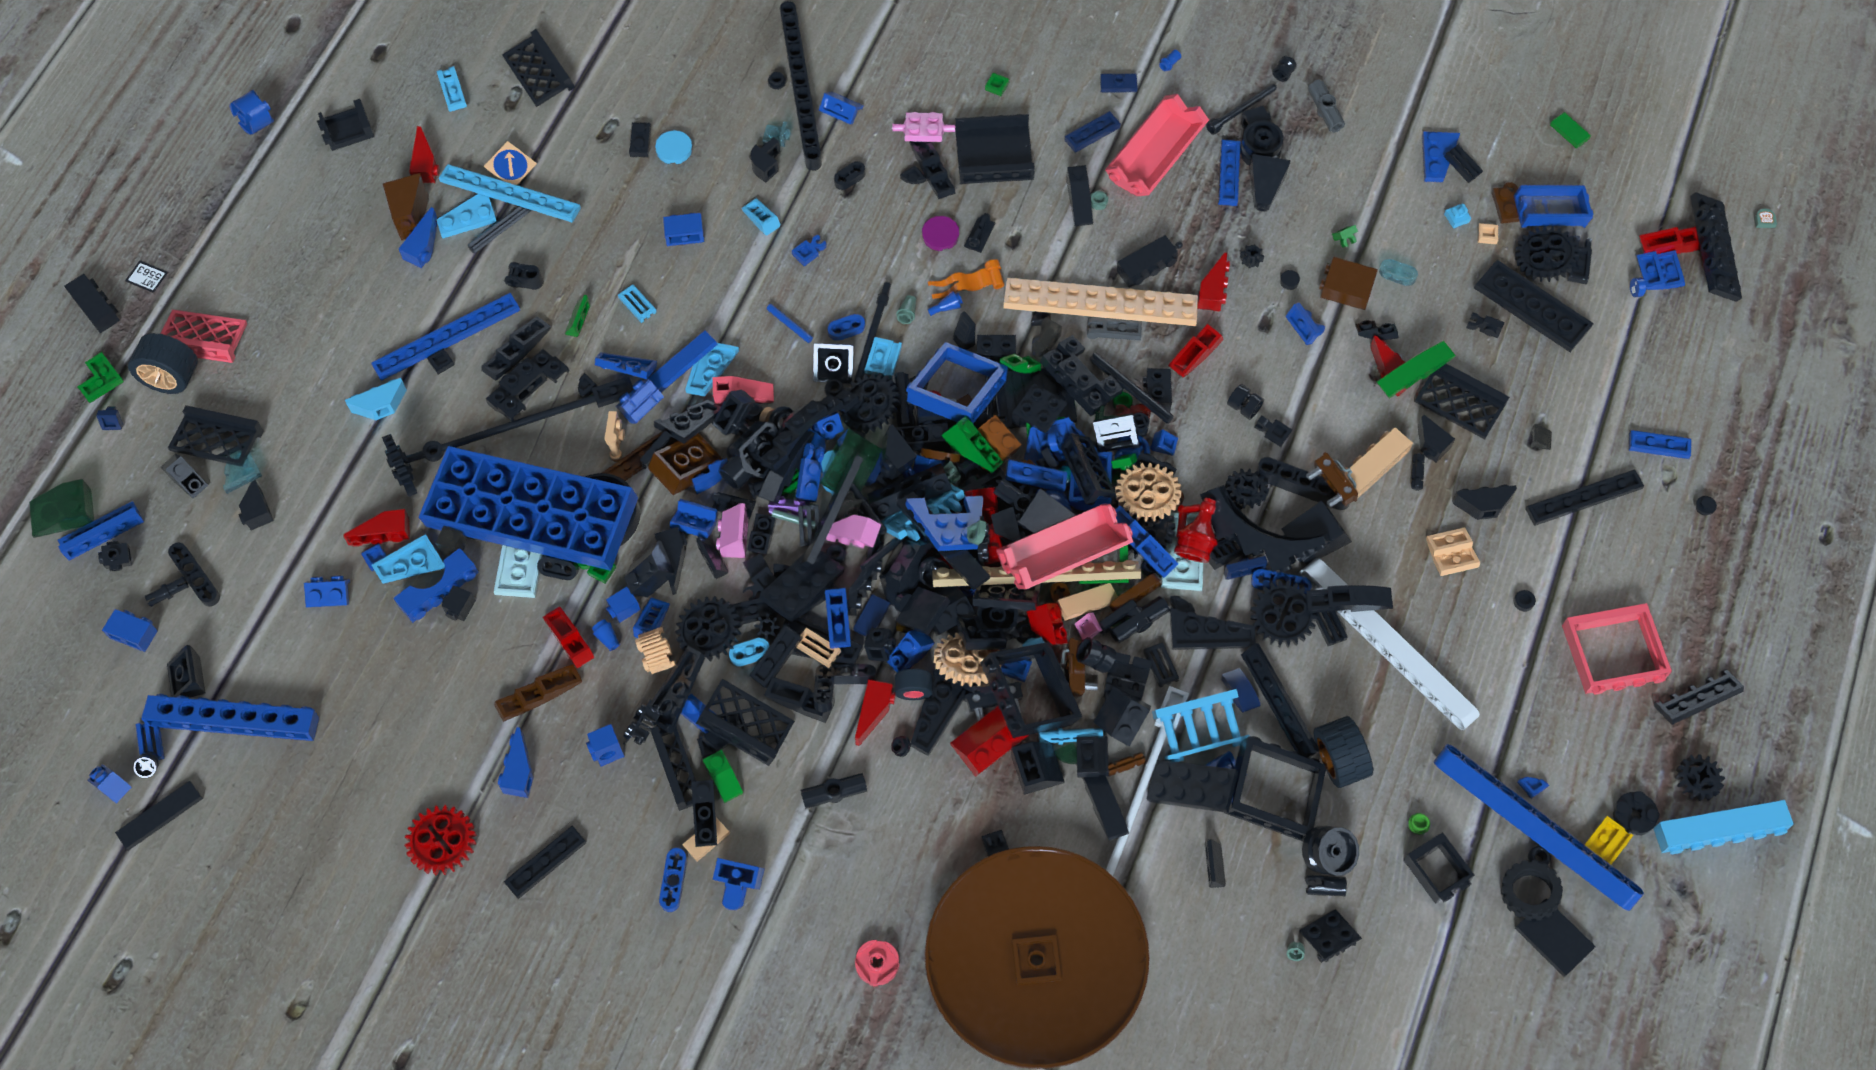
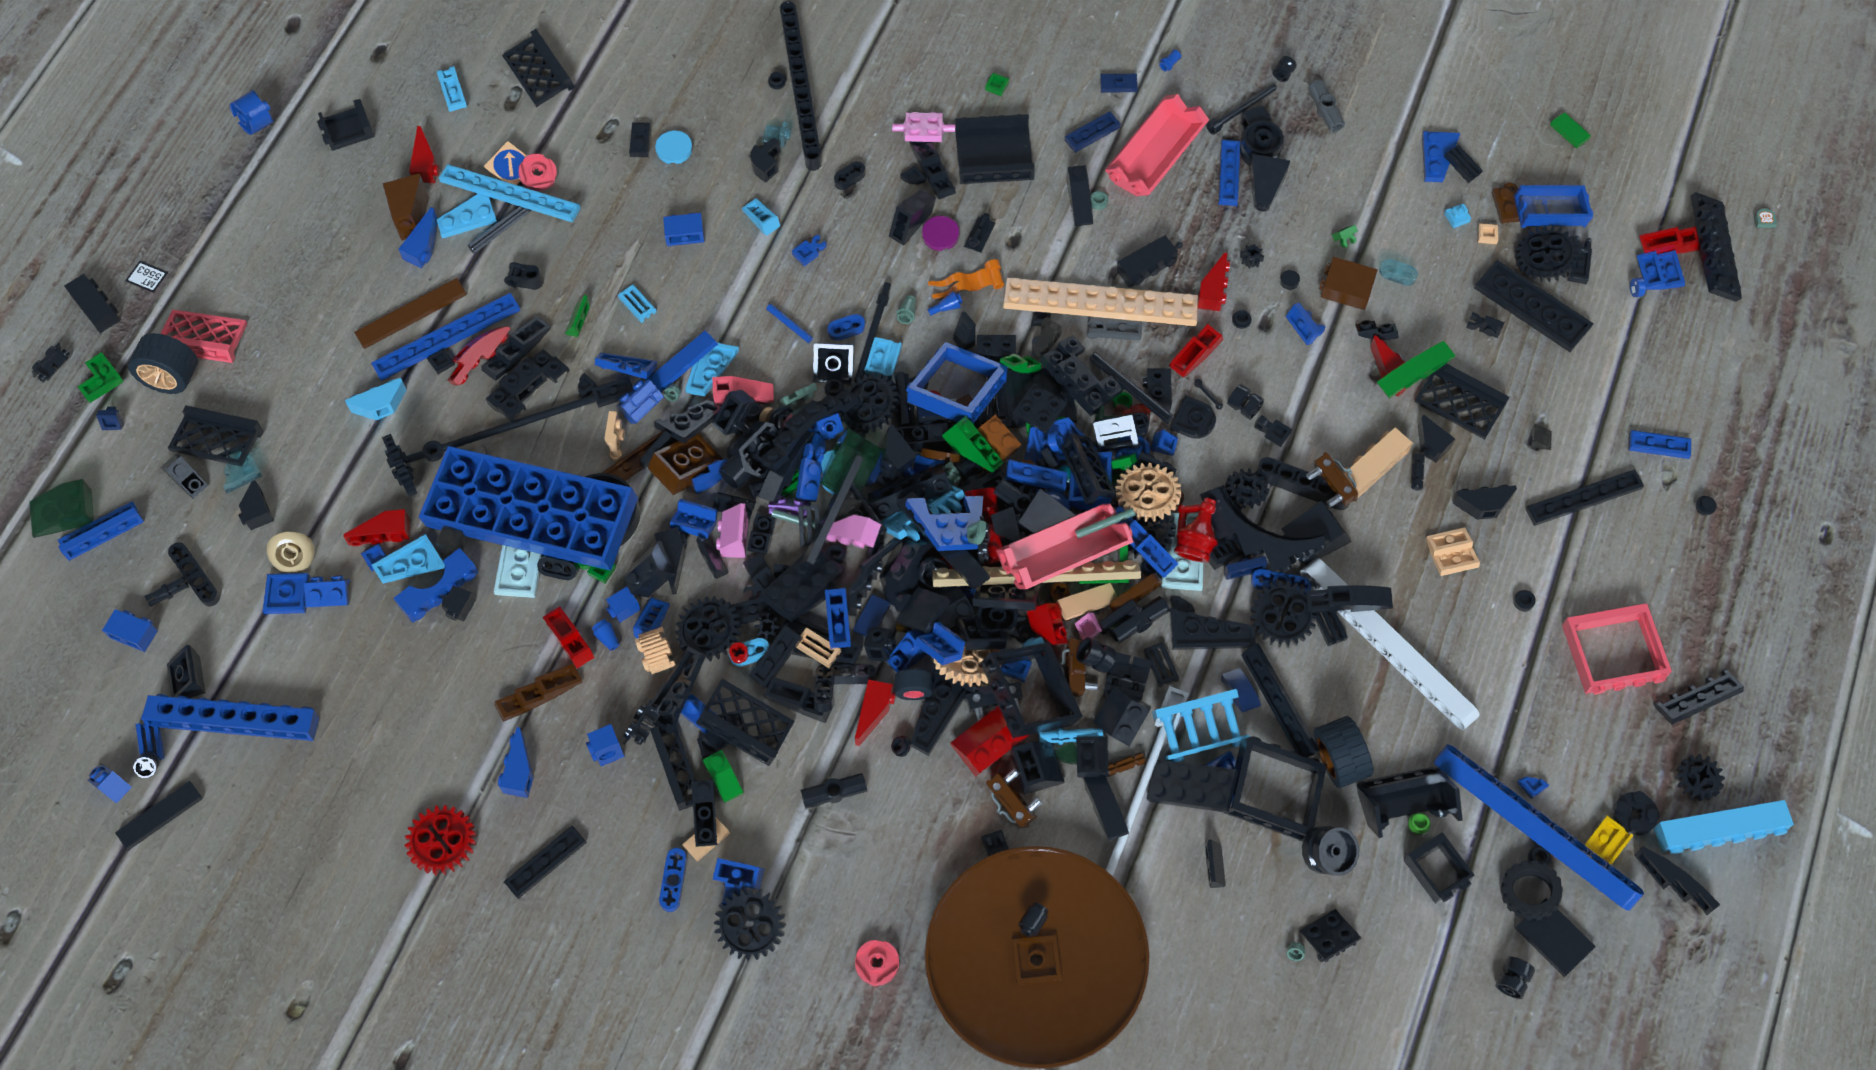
(53, 356): none -> black hinge
(122, 558): black brick -> none
(285, 593): none -> blue tile
(290, 552): none -> tan hat
(410, 313): none -> reddish brown tile
(481, 347): none -> slope
(539, 162): none -> coral plate
(672, 397): none -> sand green hinge
(735, 648): none -> red bush
(768, 915): none -> black gear
(805, 393): none -> sand green wing
(840, 107): blue panel -> none
(911, 215): none -> black slope
(941, 644): none -> blue bracket
(1011, 800): none -> reddish brown piece
(1033, 919): none -> black brick
(1105, 523): none -> sand green bar
(1194, 419): none -> black tile
(1198, 383): none -> black hinge
(1241, 319): none -> black plate
(1326, 885): black hinge -> none
(1408, 794): none -> black windscreen
(1515, 977): none -> black wheel
(1669, 874): none -> black slope

